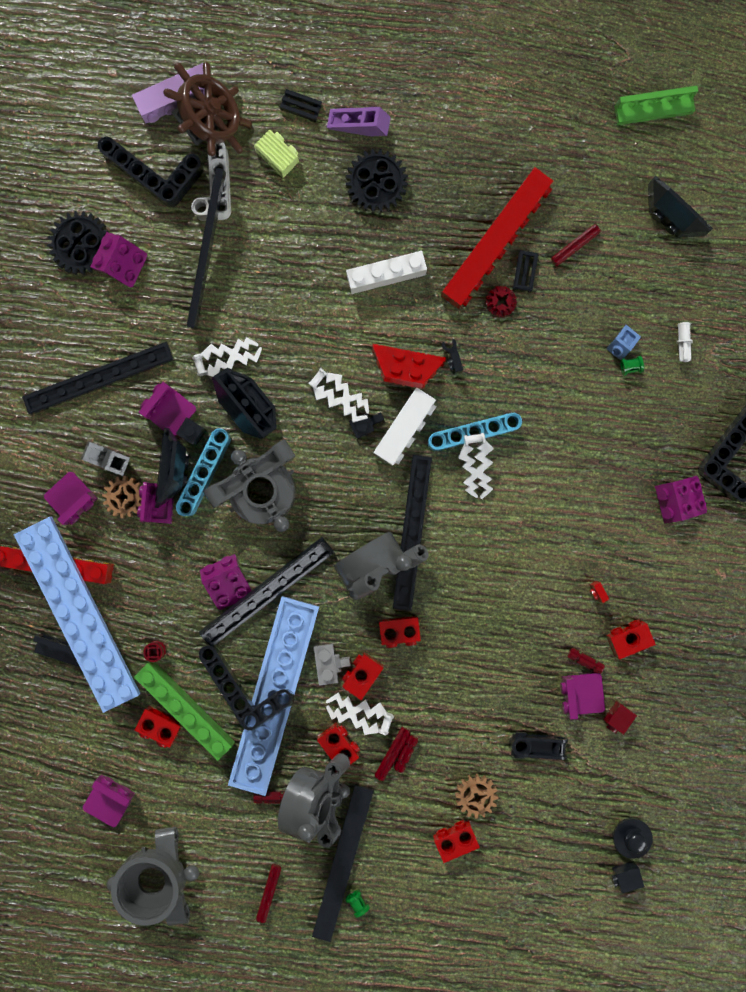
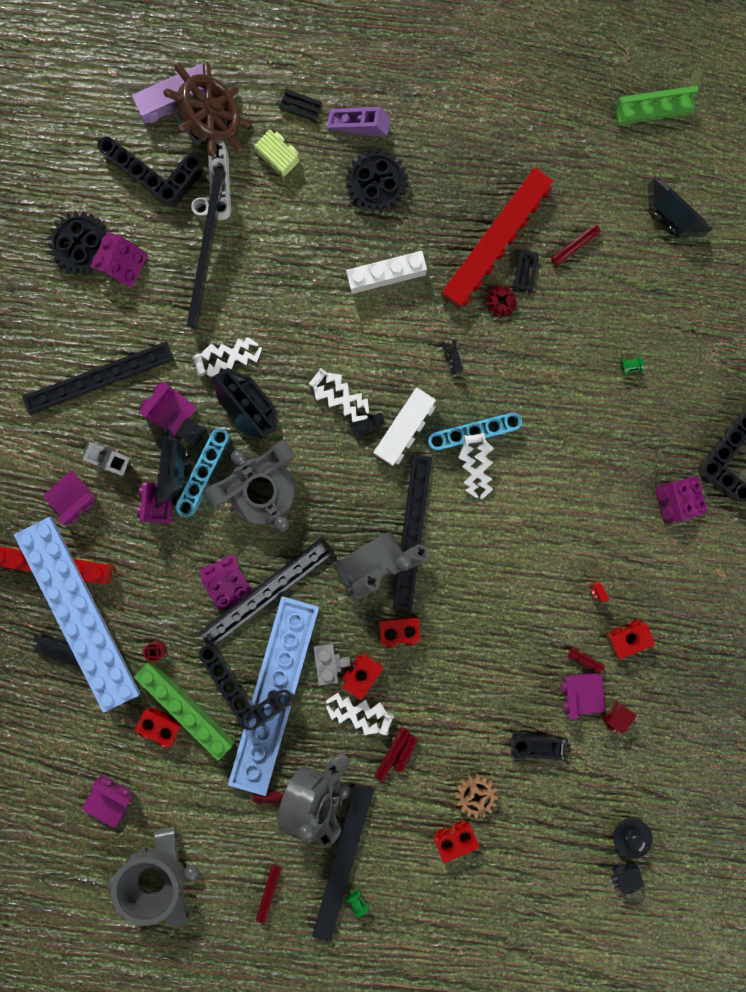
(123, 504): medium nougat gear -> none
(334, 748): red brick -> none
(406, 366): red wing -> none
(623, 342): medium blue bracket -> none
(684, 341): white axle -> none

